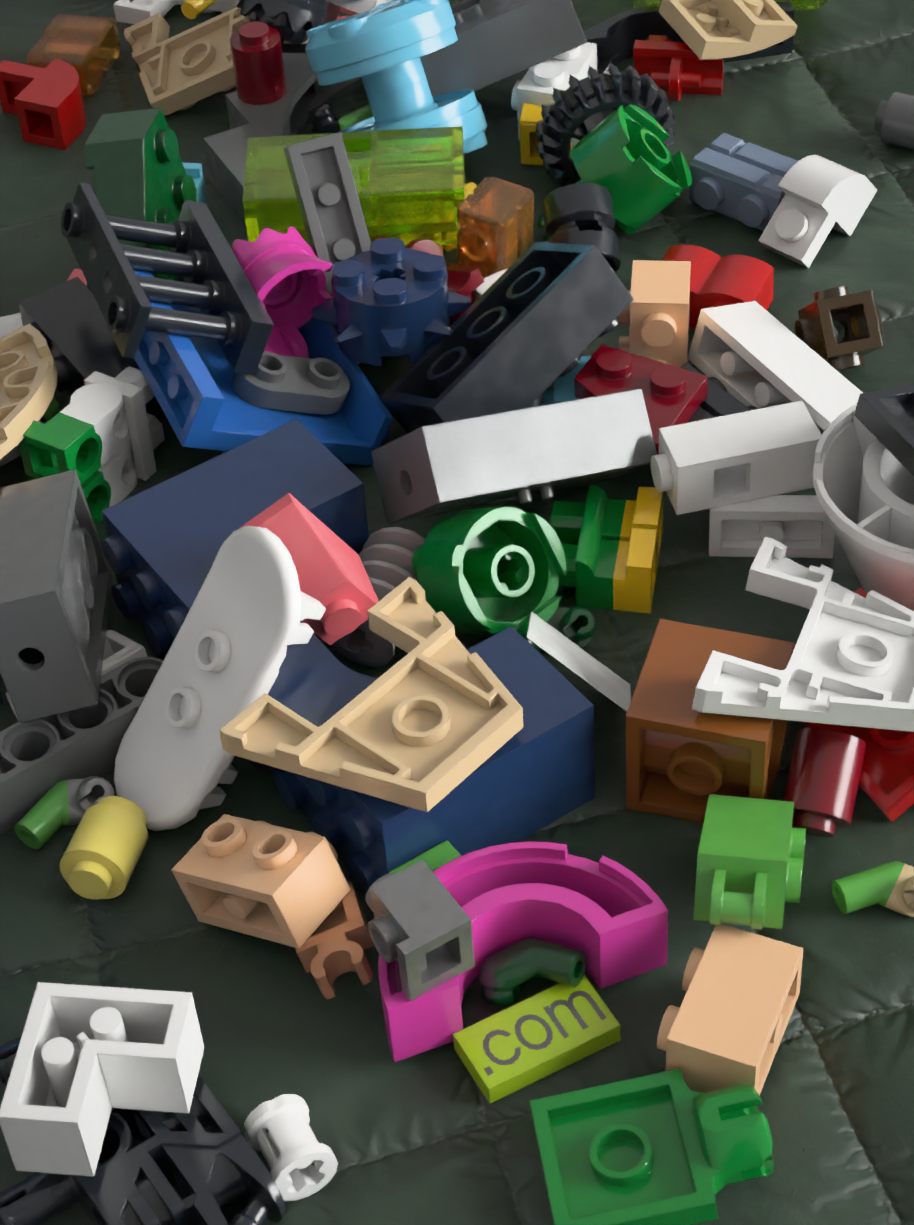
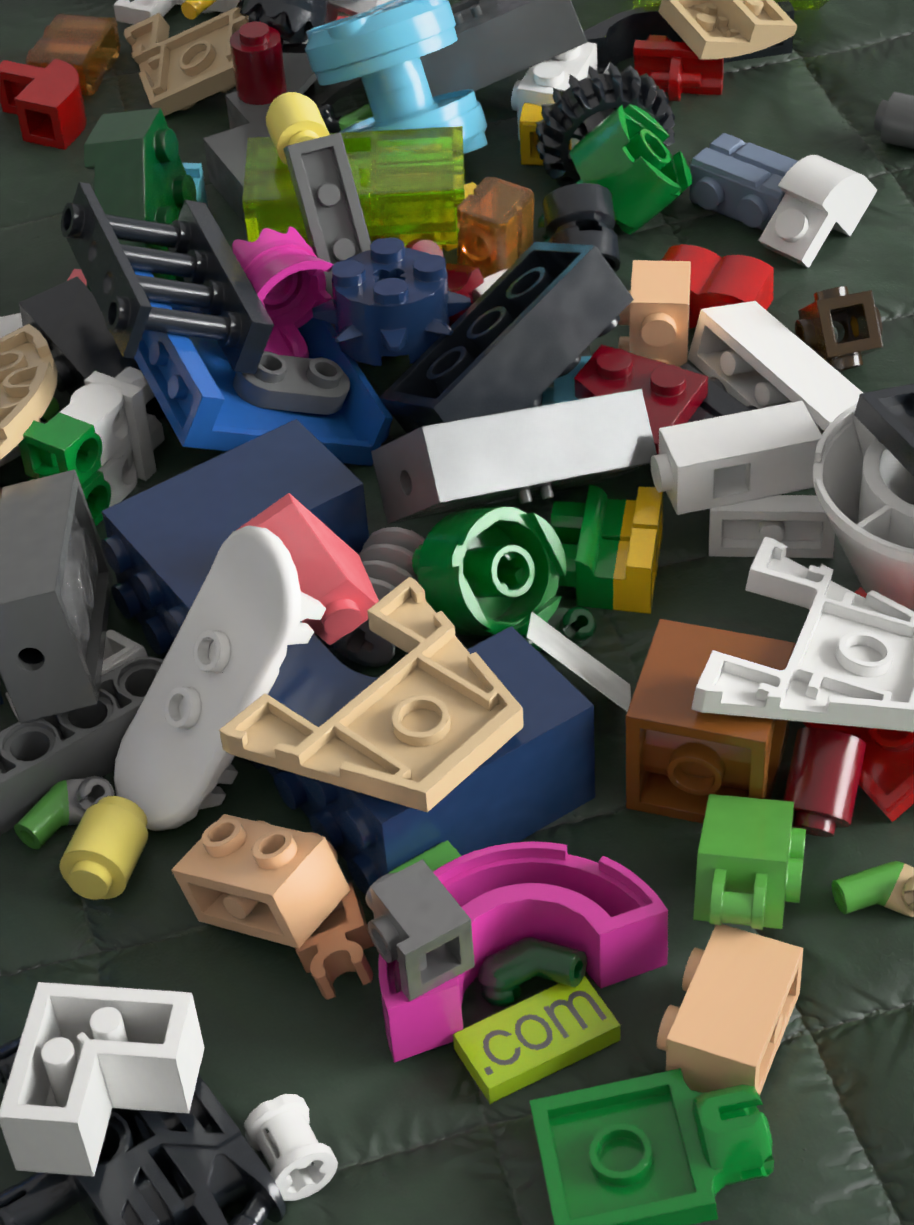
(293, 120): none -> light yellow brick

